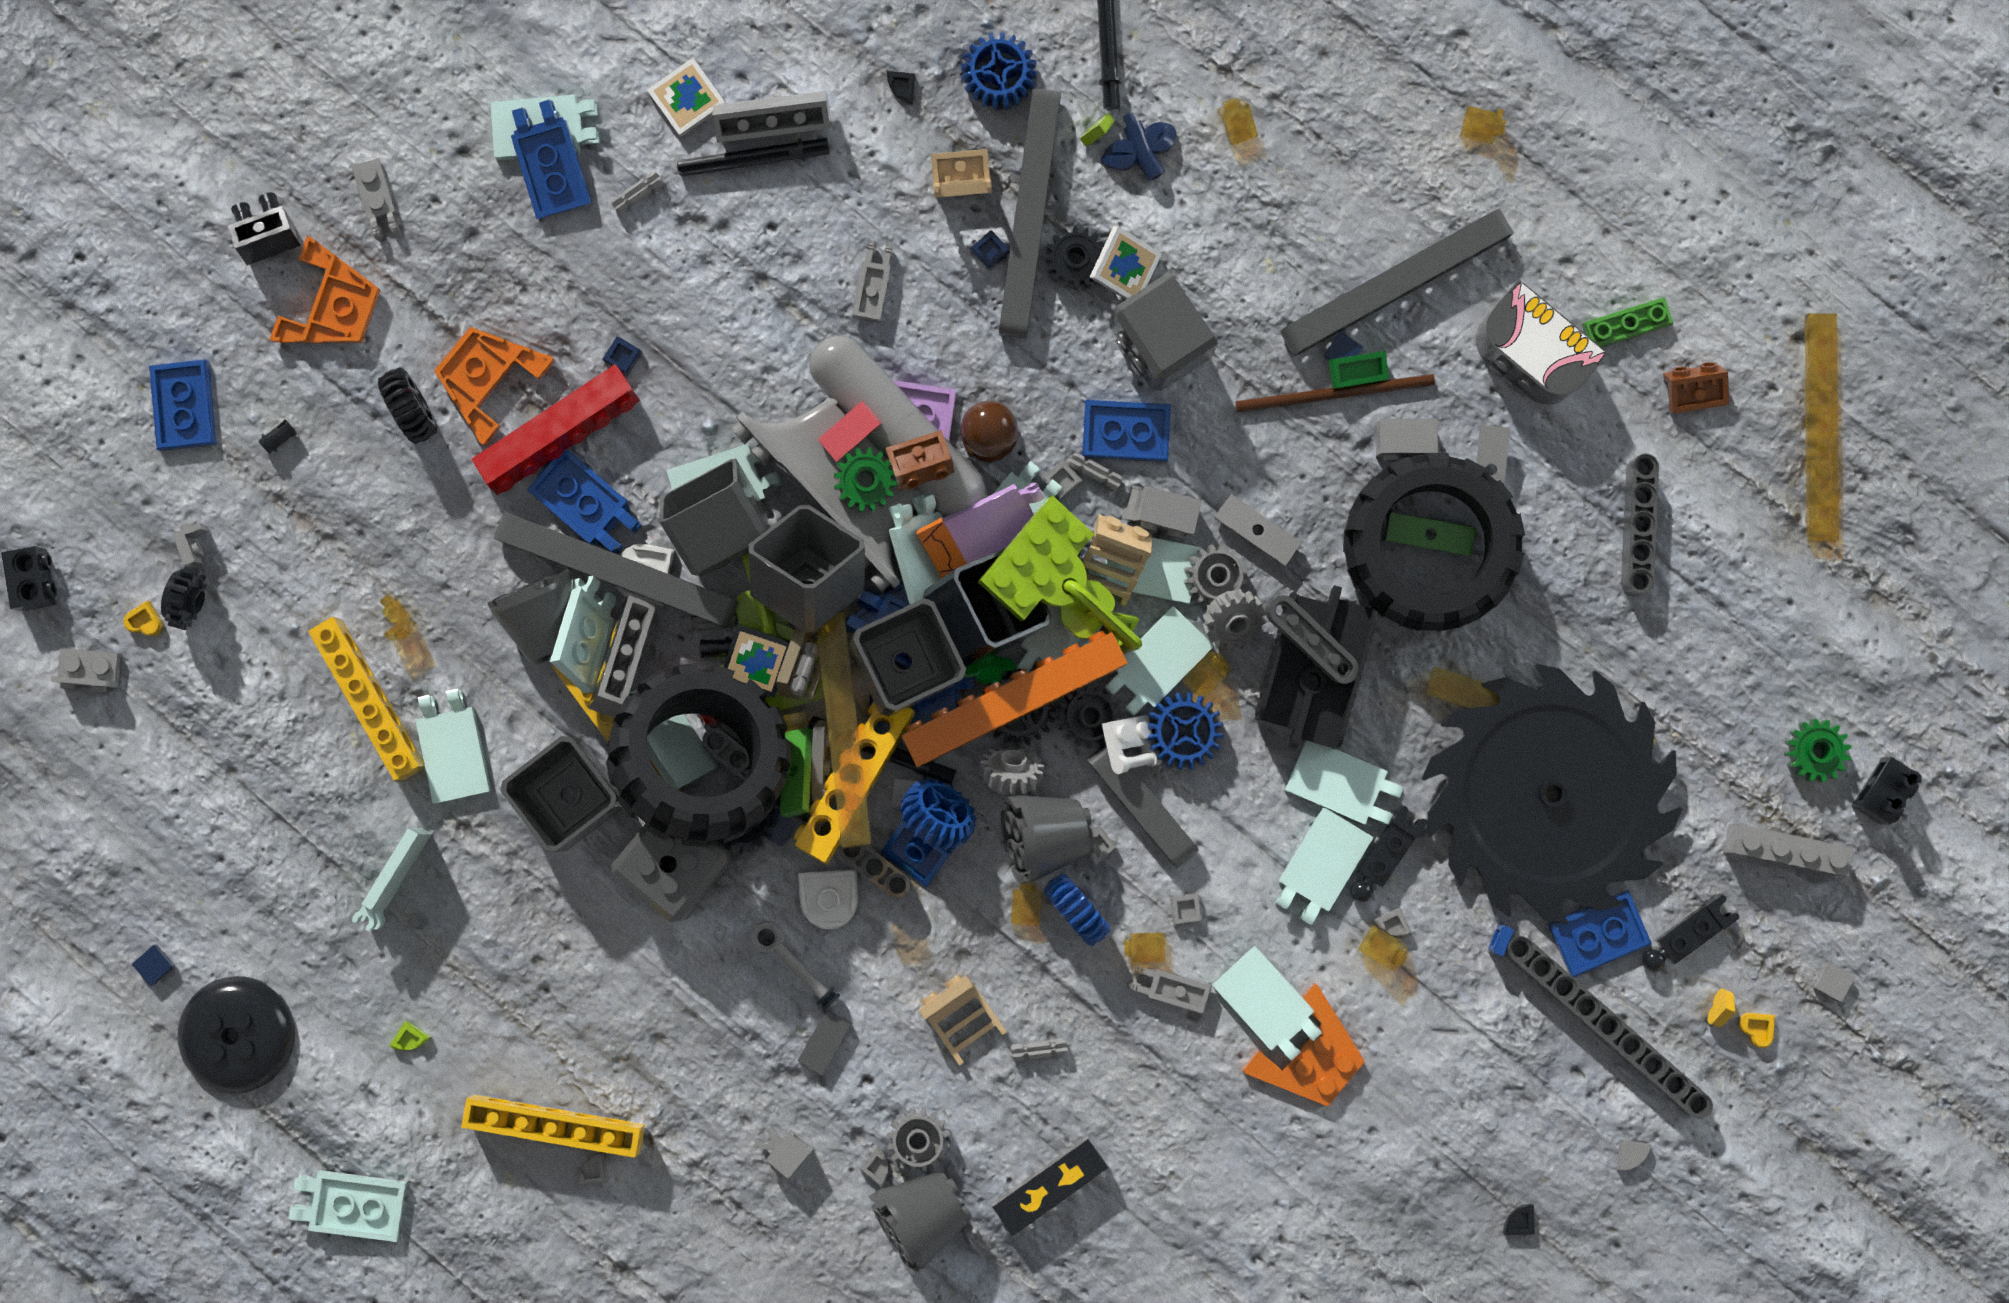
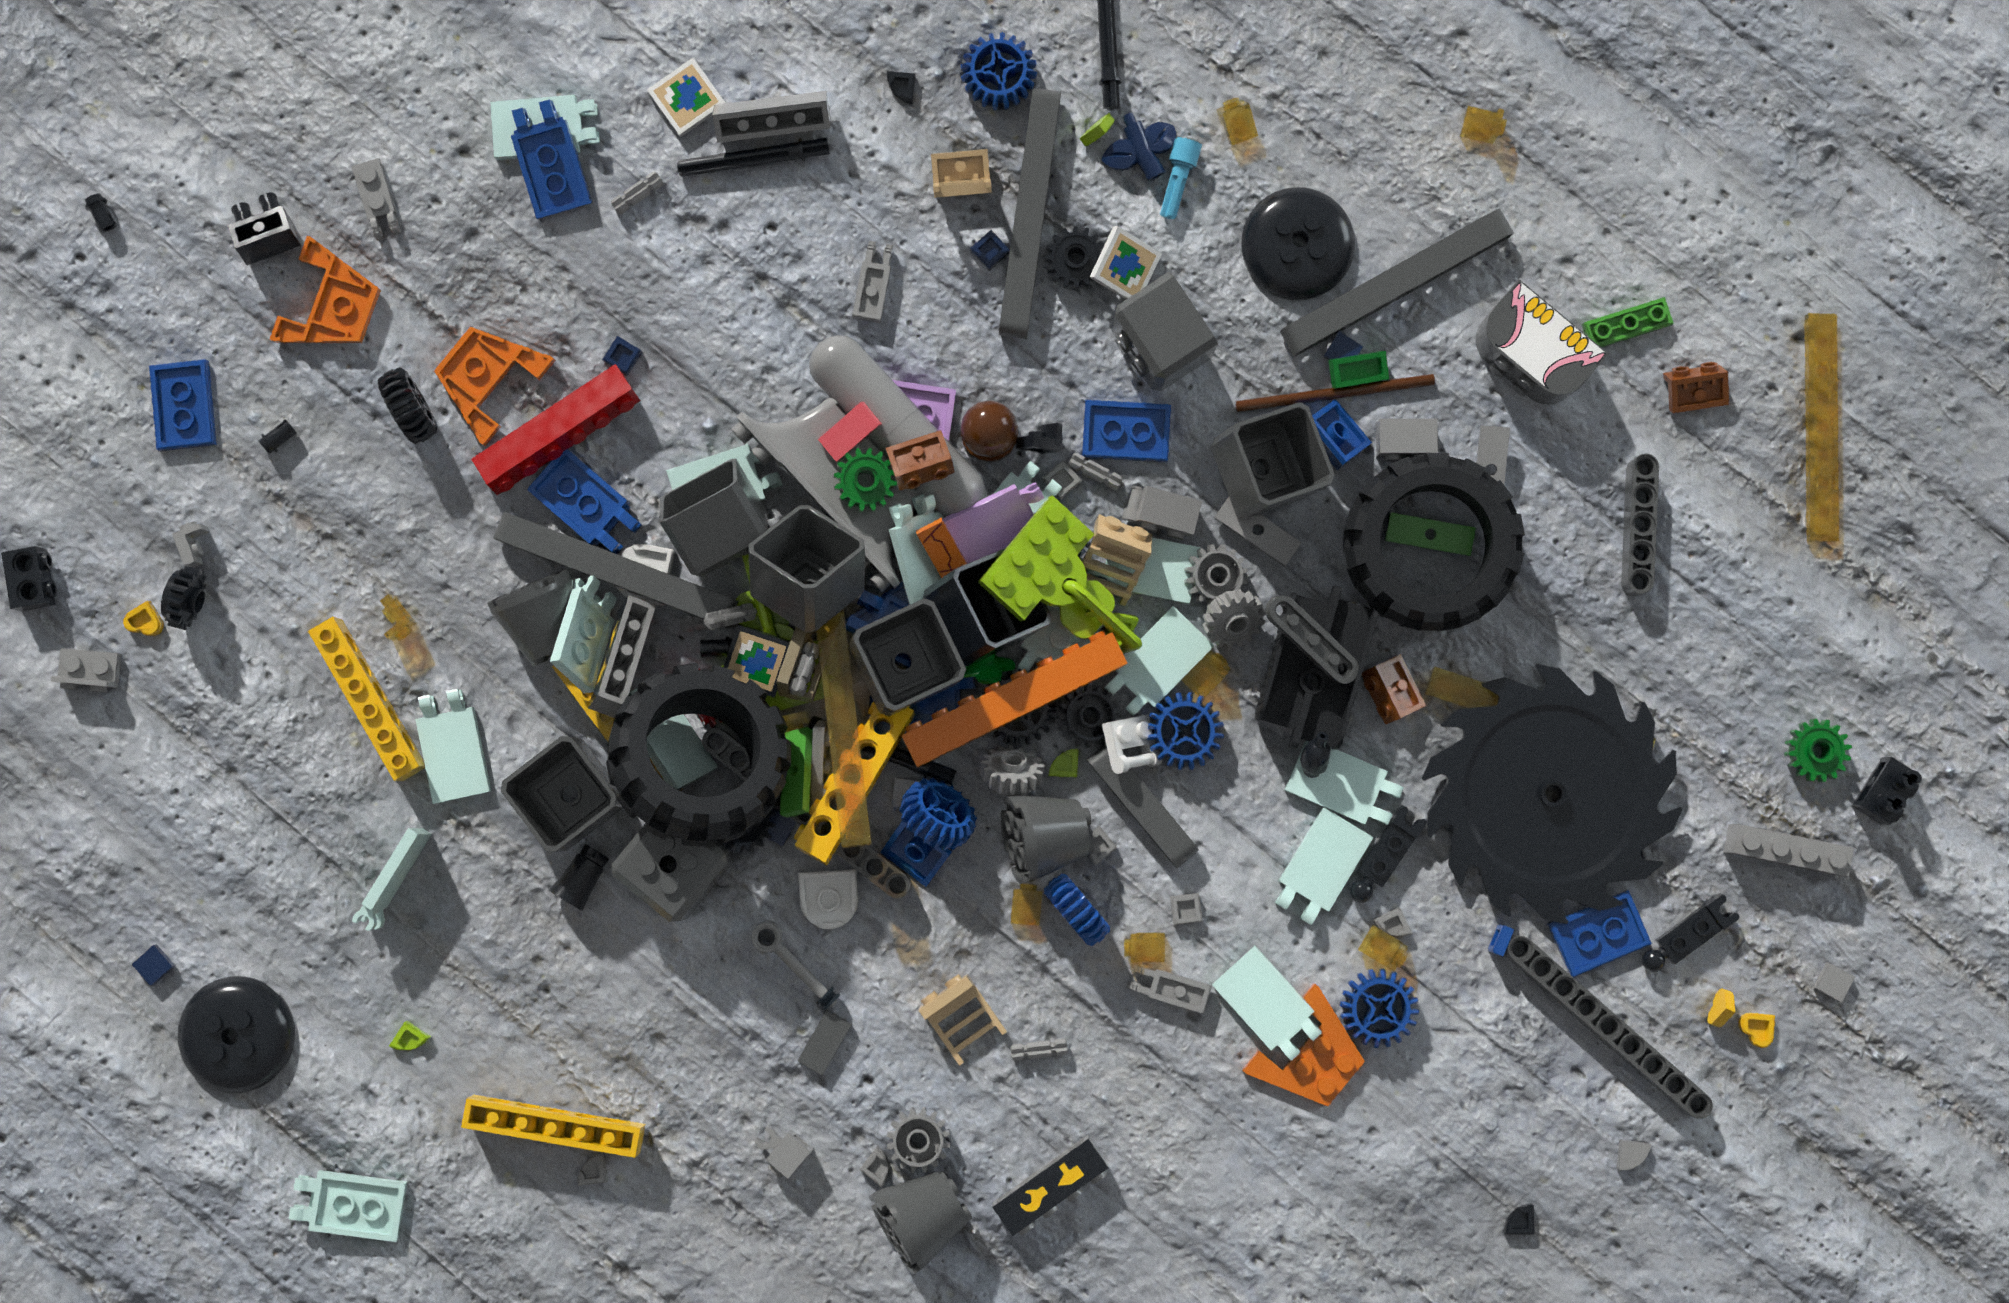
(97, 206): none -> black pin
(580, 877): none -> black plant
(730, 616): none -> light grey axle
(1042, 442): none -> black bracket
(1065, 764): none -> lime tile
(1183, 158): none -> medium azure piece
(1287, 447): none -> dark grey plate
(1294, 270): none -> black brick
(1316, 756): none -> black plant
(1339, 434): none -> blue slope
(1388, 997): none -> blue gear
(1393, 689): none -> dark orange bracket

